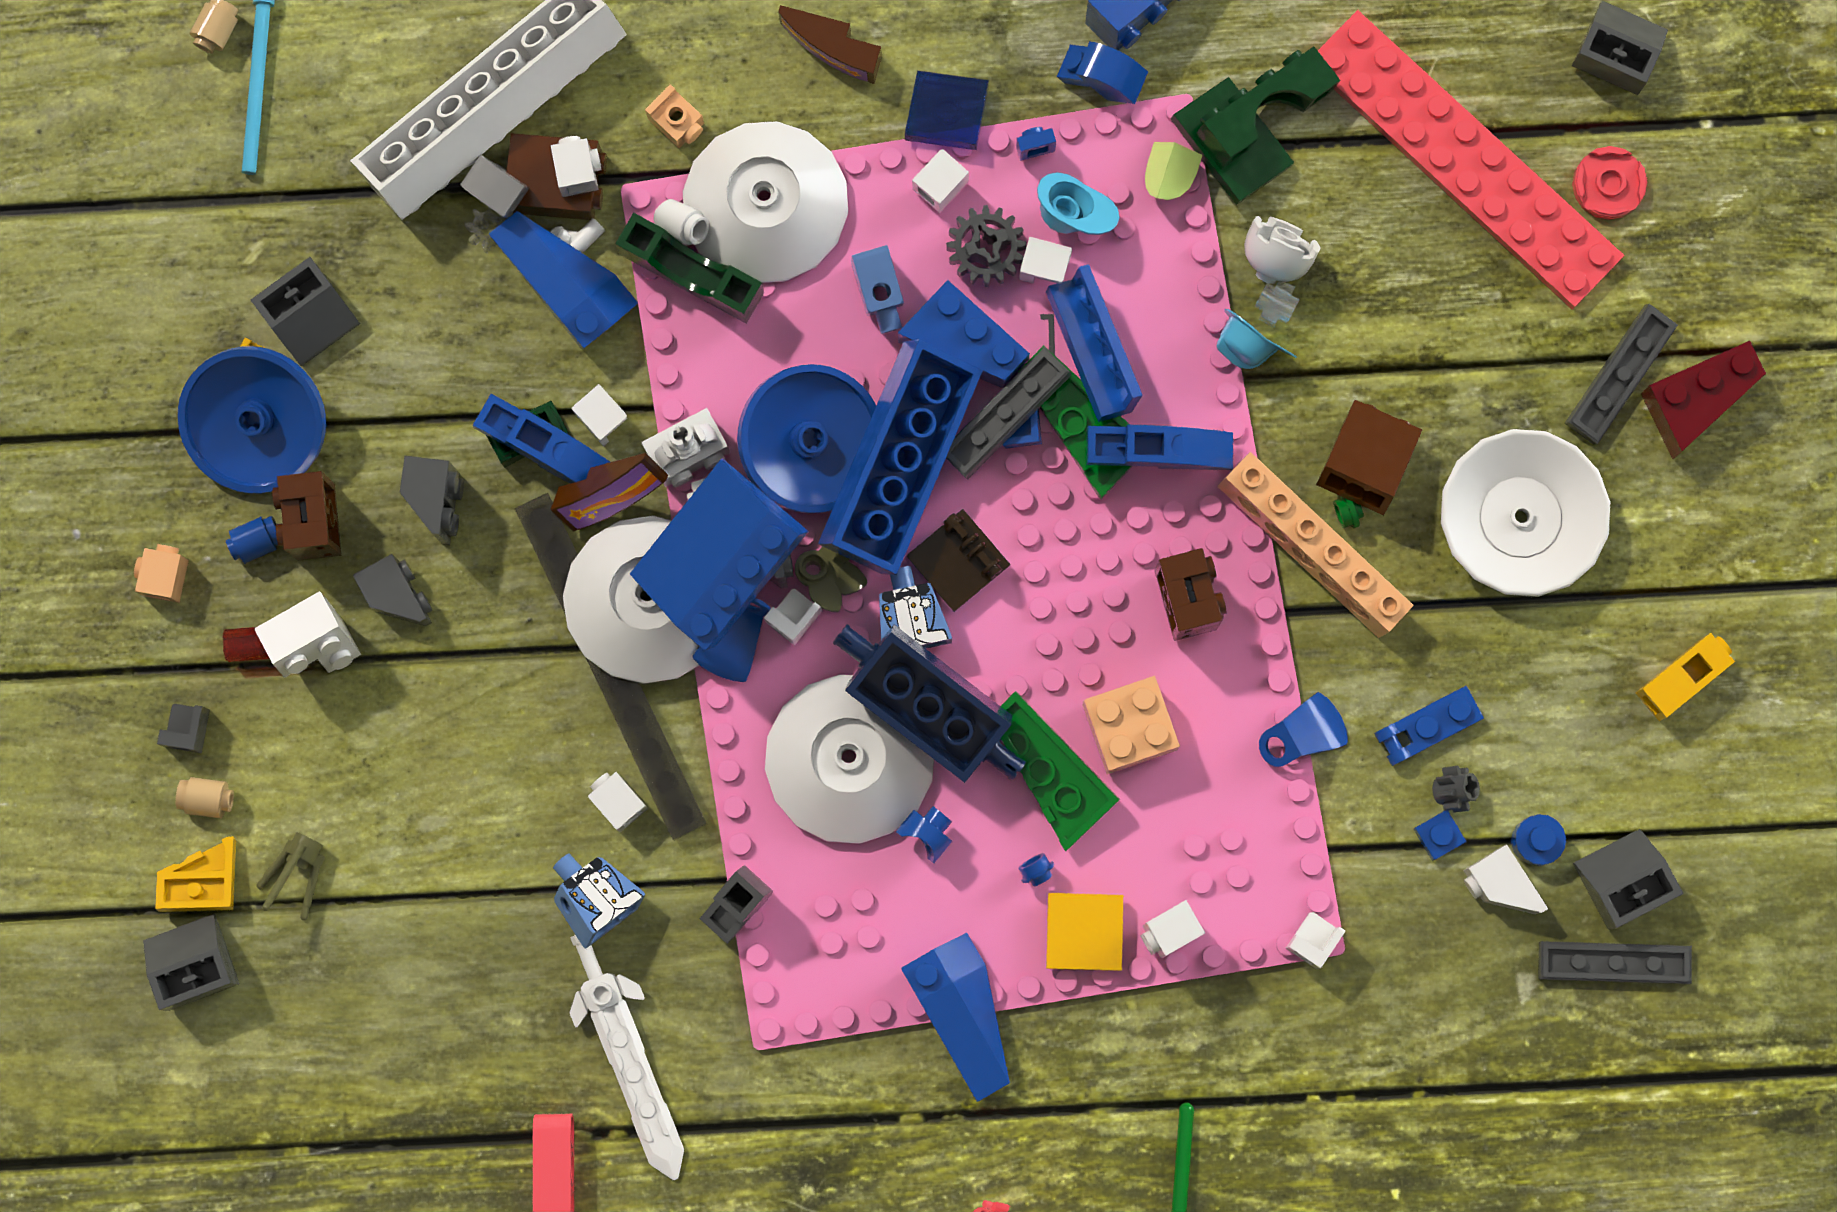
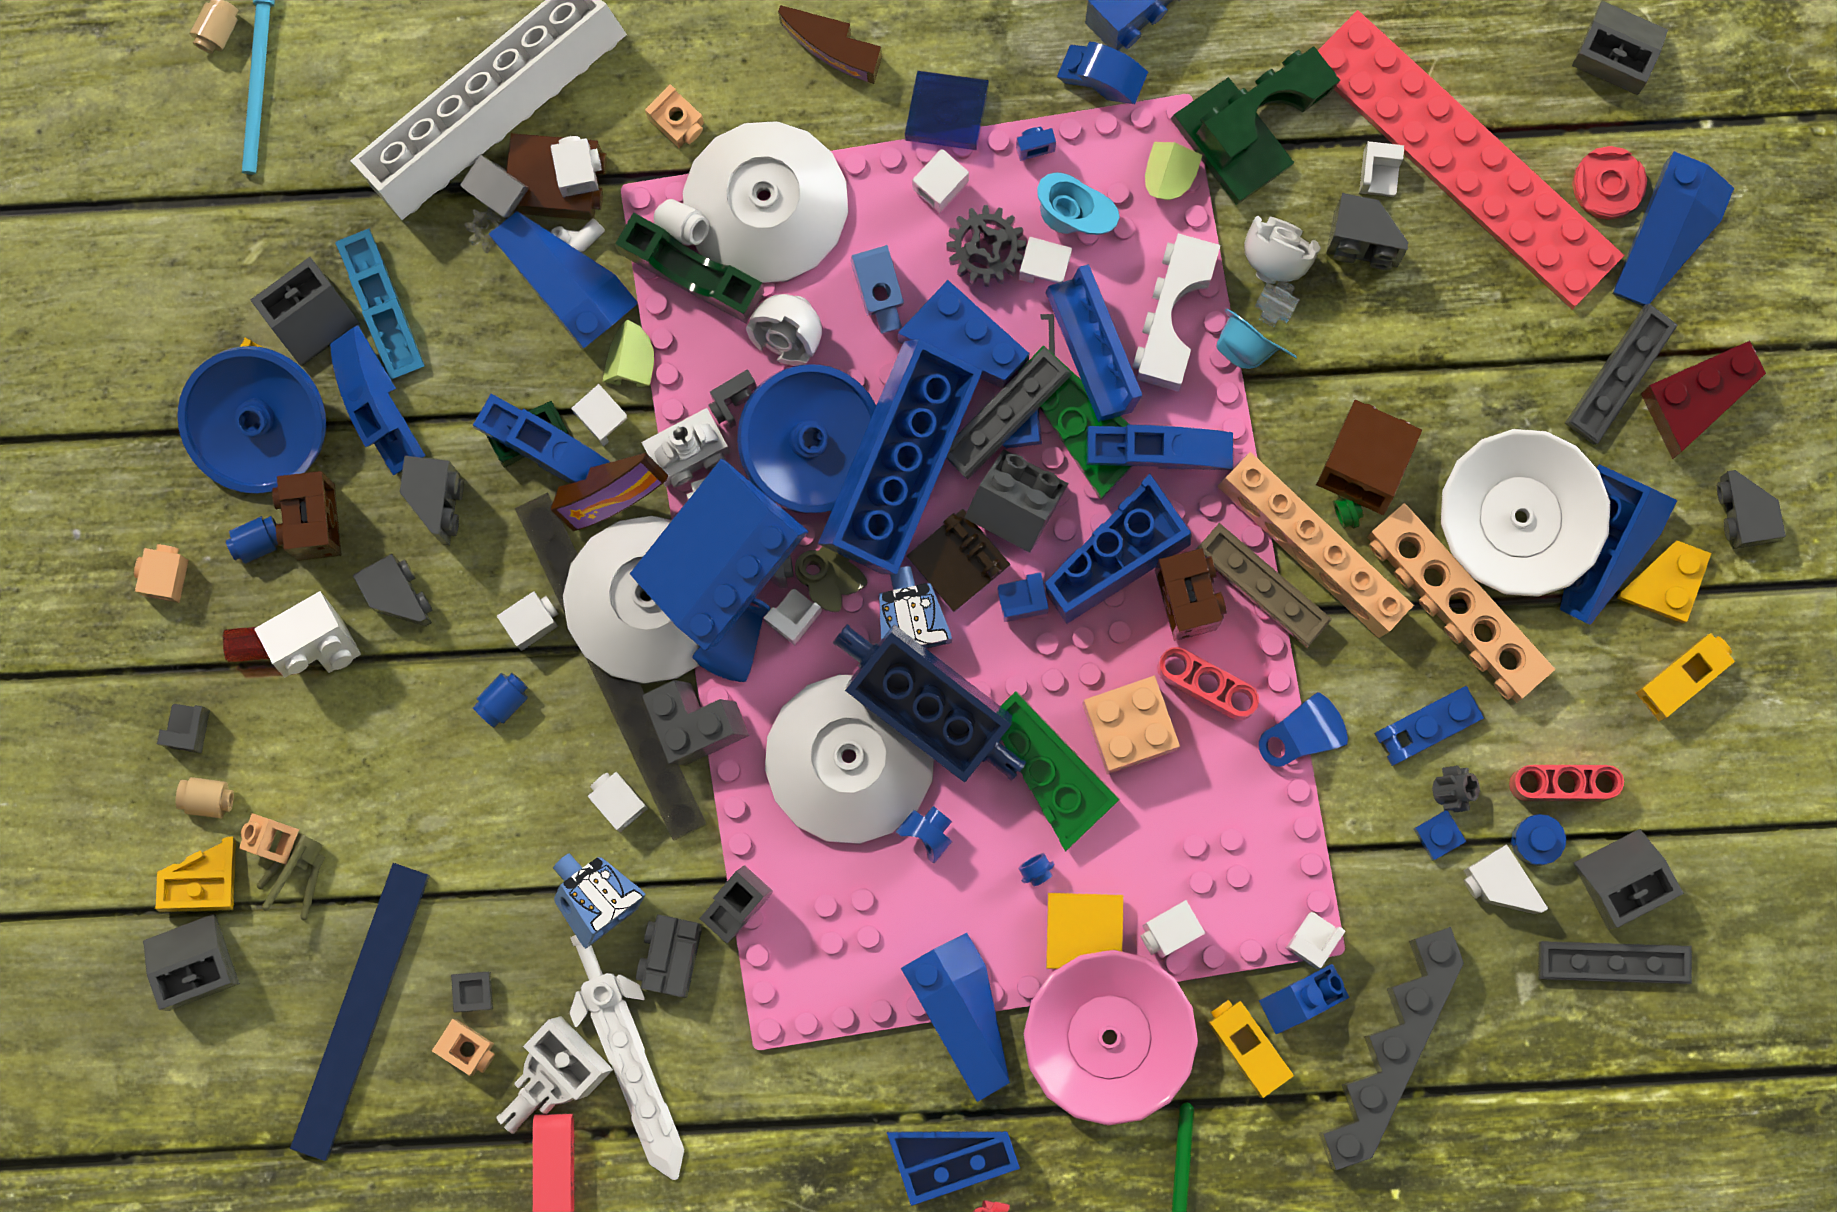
(259, 834): none -> light nougat brick
(359, 1012): none -> dark blue tile
(367, 400): none -> blue slope
(380, 303): none -> dark azure slope
(451, 1044): none -> light nougat brick
(472, 992): none -> dark grey plate
(501, 699): none -> blue brick
(529, 620): none -> white brick
(559, 1069): none -> white brick
(630, 356): none -> yellowish green brick
(670, 955): none -> dark grey brick
(688, 730): none -> dark grey brick
(733, 391): none -> dark grey bracket
(787, 328): none -> white cylinder
(950, 1160): none -> blue wedge
(1016, 500): none -> dark grey slope
(1023, 598): none -> blue panel
(1119, 551): none -> blue wedge
(1151, 1045): none -> bright pink dish
(1189, 269): none -> white arch
(1227, 683): none -> coral beam
(1249, 1047): none -> yellow brick
(1264, 586): none -> dark tan tile
(1304, 999): none -> blue slope
(1366, 233): none -> dark grey slope
(1381, 168): none -> white panel
(1395, 1050): none -> dark grey brick
(1481, 609): none -> light nougat brick
(1583, 776): none -> coral beam
(1634, 525): none -> blue wedge
(1669, 582): none -> yellow wing
(1678, 218): none -> blue wedge
(1751, 512): none -> dark grey slope

